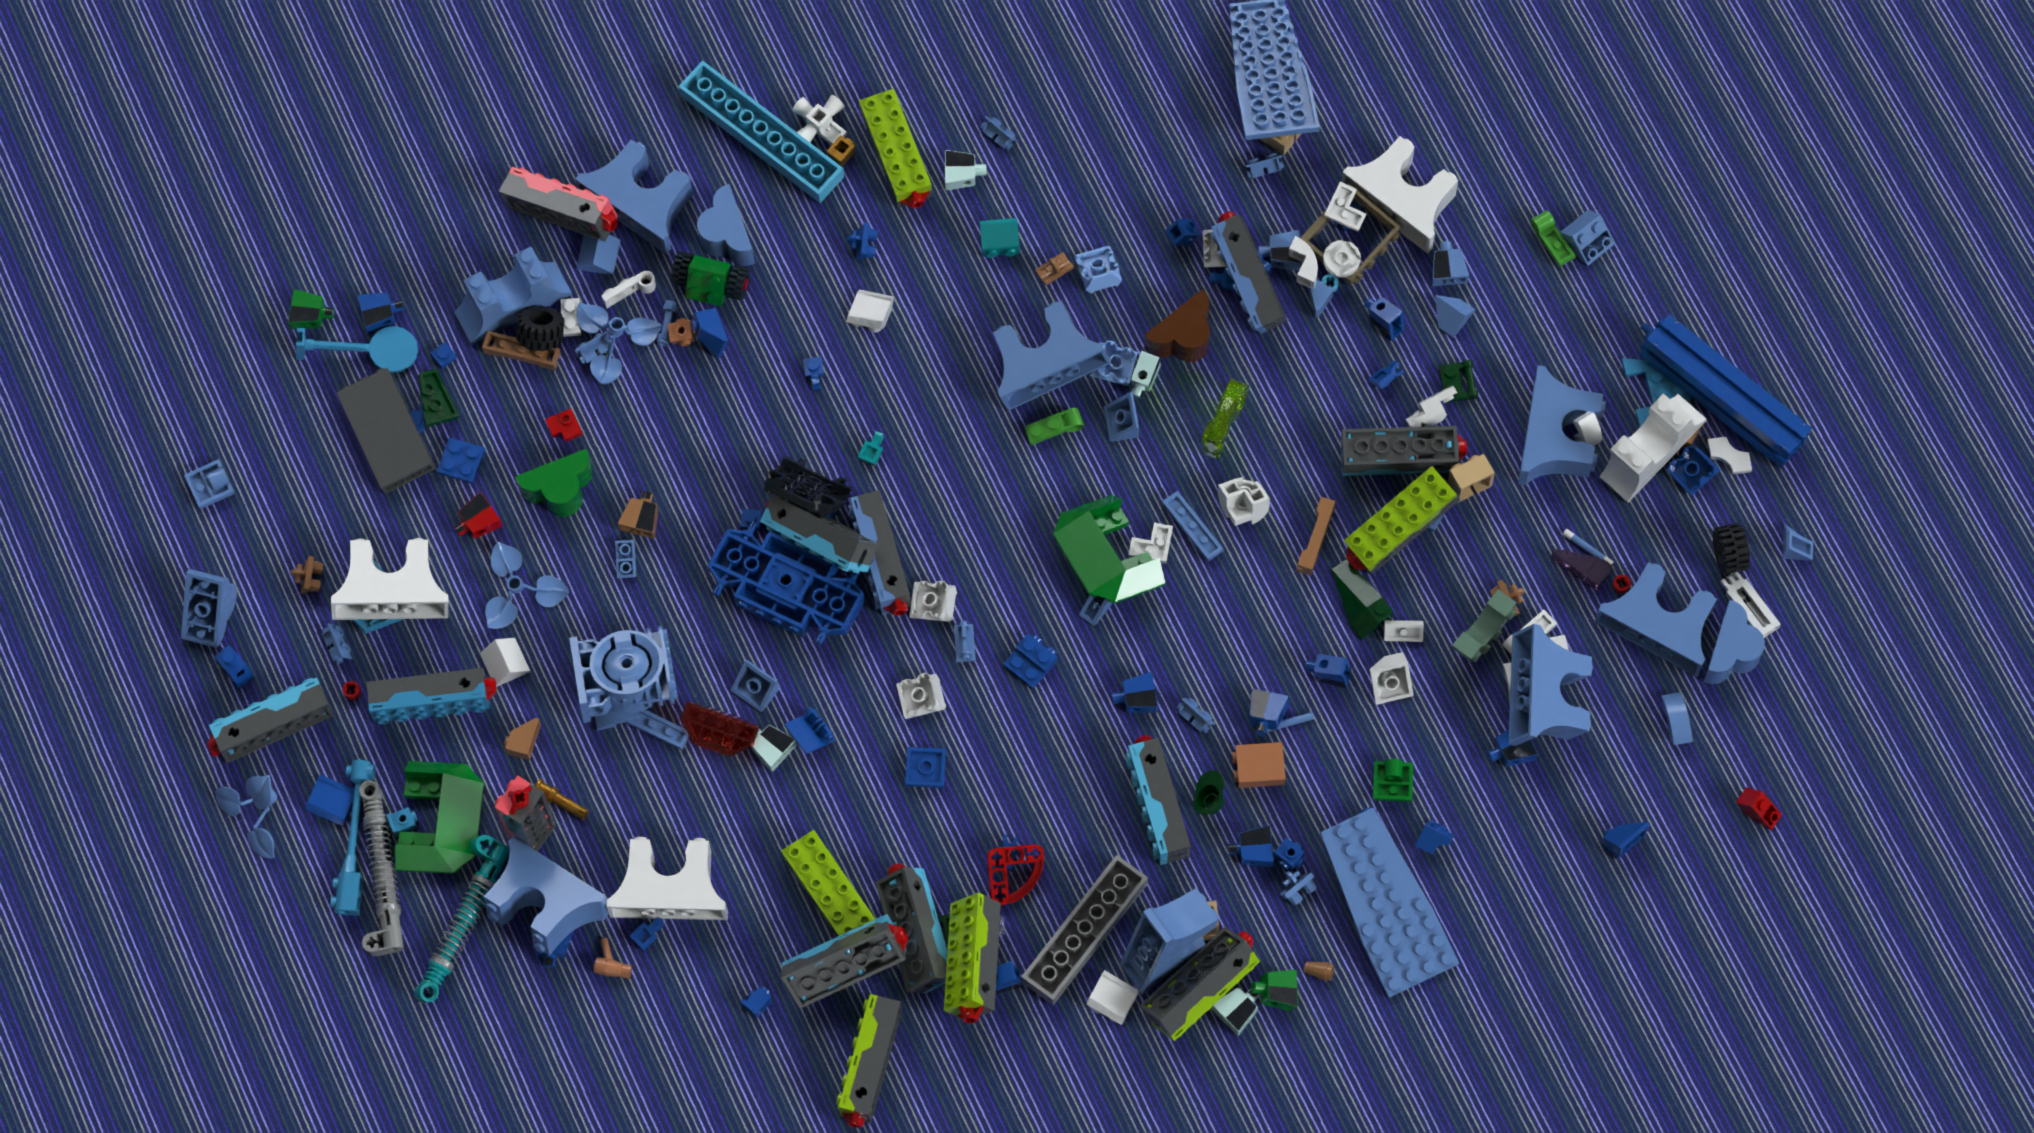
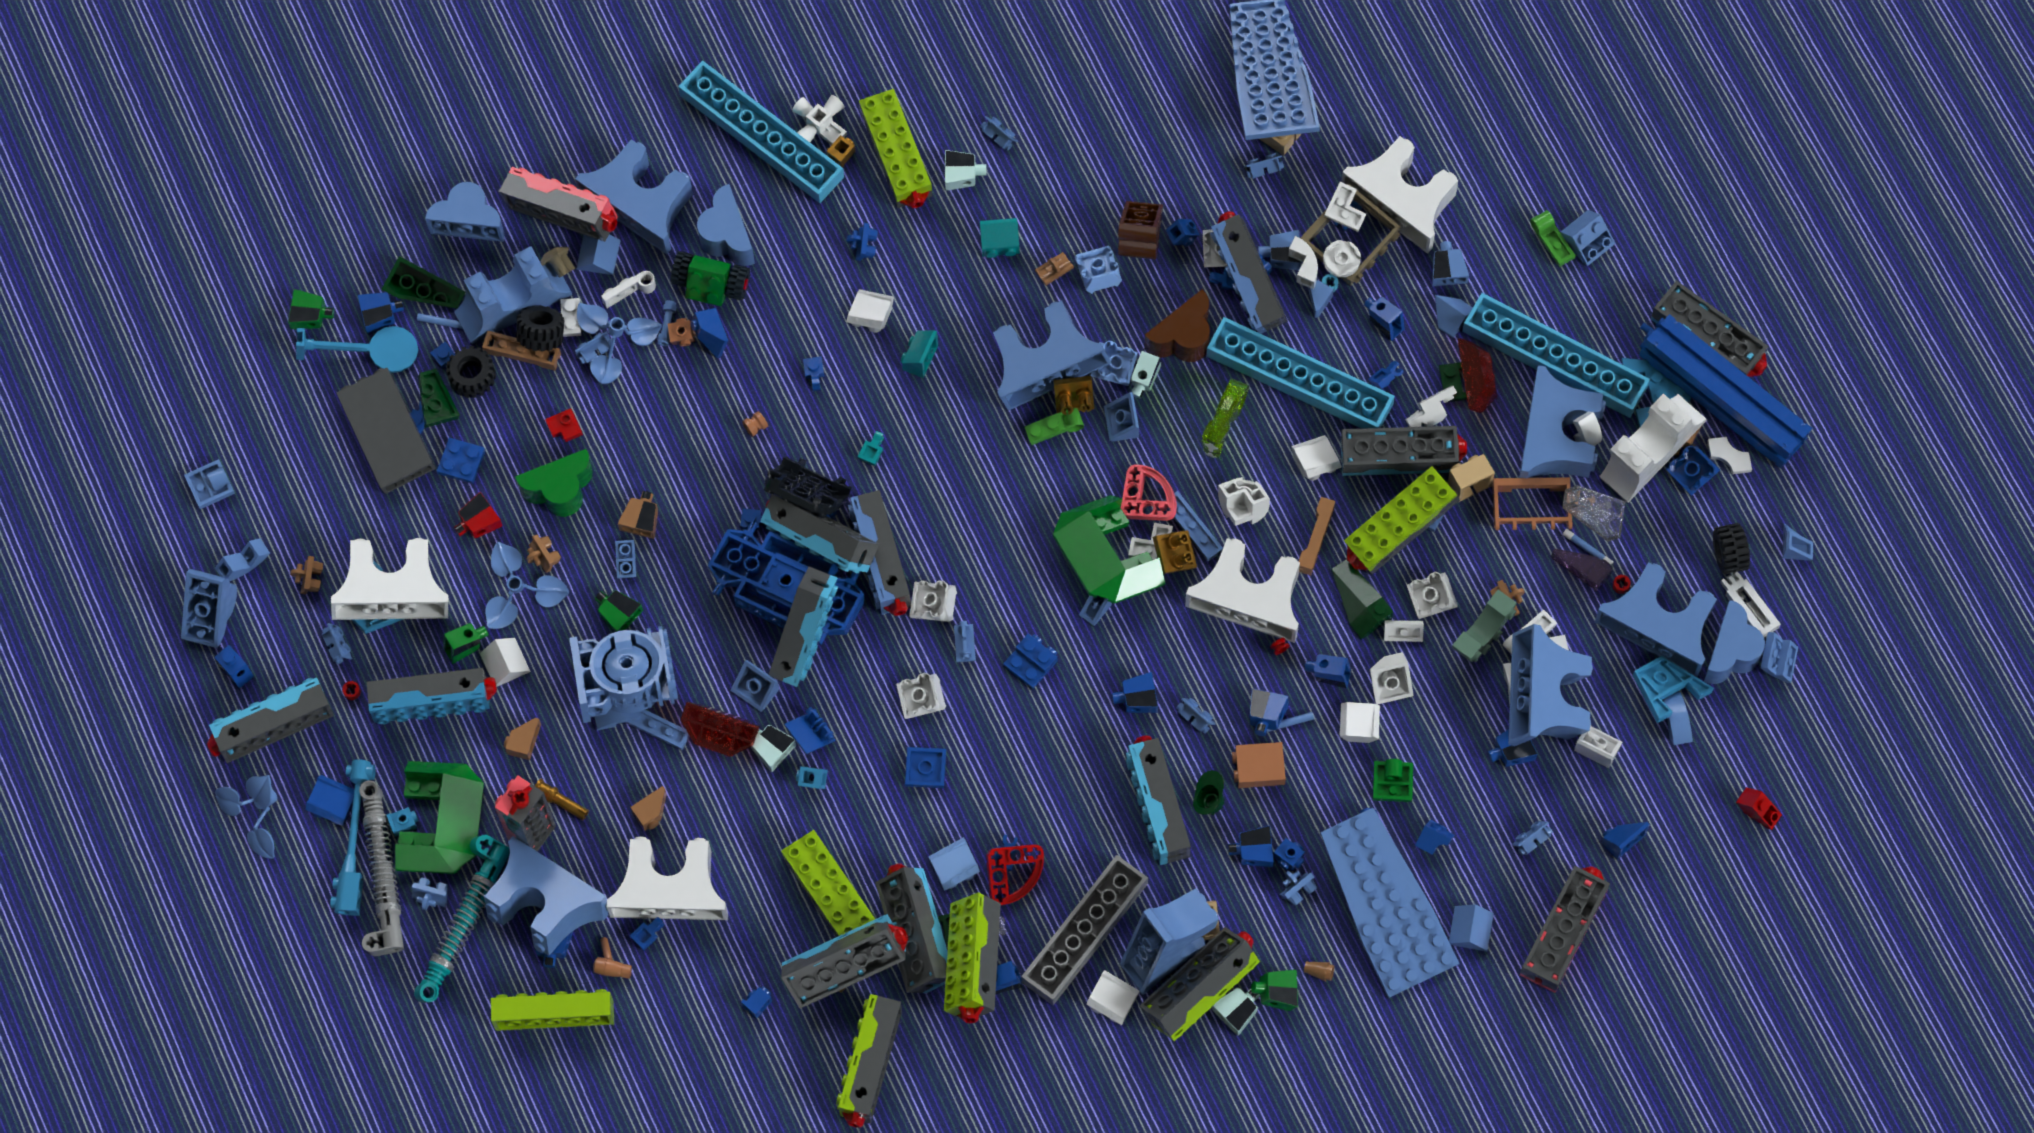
(239, 564): none -> medium blue brick
(417, 284): none -> dark green wedge
(428, 895): none -> medium blue hips
(438, 320): none -> medium blue bar
(463, 641): none -> green torso
(465, 215): none -> medium blue brick
(474, 385): none -> black tyre
(539, 554): none -> medium nougat hips
(552, 1010): none -> lime brick
(559, 260): none -> dark tan connector
(618, 610): none -> green torso
(650, 809): none -> medium nougat slope
(755, 423): none -> nougat wheel
(803, 777): none -> dark azure brick
(804, 627): none -> piece
(920, 352): none -> teal slope
(954, 864): none -> light blue slope
(1073, 393): none -> pearl gold plate
(1136, 500): none -> coral beam
(1140, 230): none -> reddish brown brick
(1175, 551): none -> pearl gold plate
(1255, 606): none -> white piece
(1279, 646): none -> red bush
(1299, 375): none -> medium azure brick
(1315, 457): none -> white slope
(1359, 722): none -> white slope
(1432, 595): none -> white slope
(1471, 927): none -> medium blue slope
(1477, 375): none -> clear red wedge
(1508, 484): none -> nougat hinge
(1526, 840): none -> medium blue hinge
(1563, 357): none -> medium azure brick
(1565, 927): none -> dark grey piece
(1596, 510): none -> clear wedge
(1598, 746): none -> white slope
(1664, 678): none -> dark azure wing
(1713, 328): none -> dark grey piece
(1779, 657): none -> medium blue slope

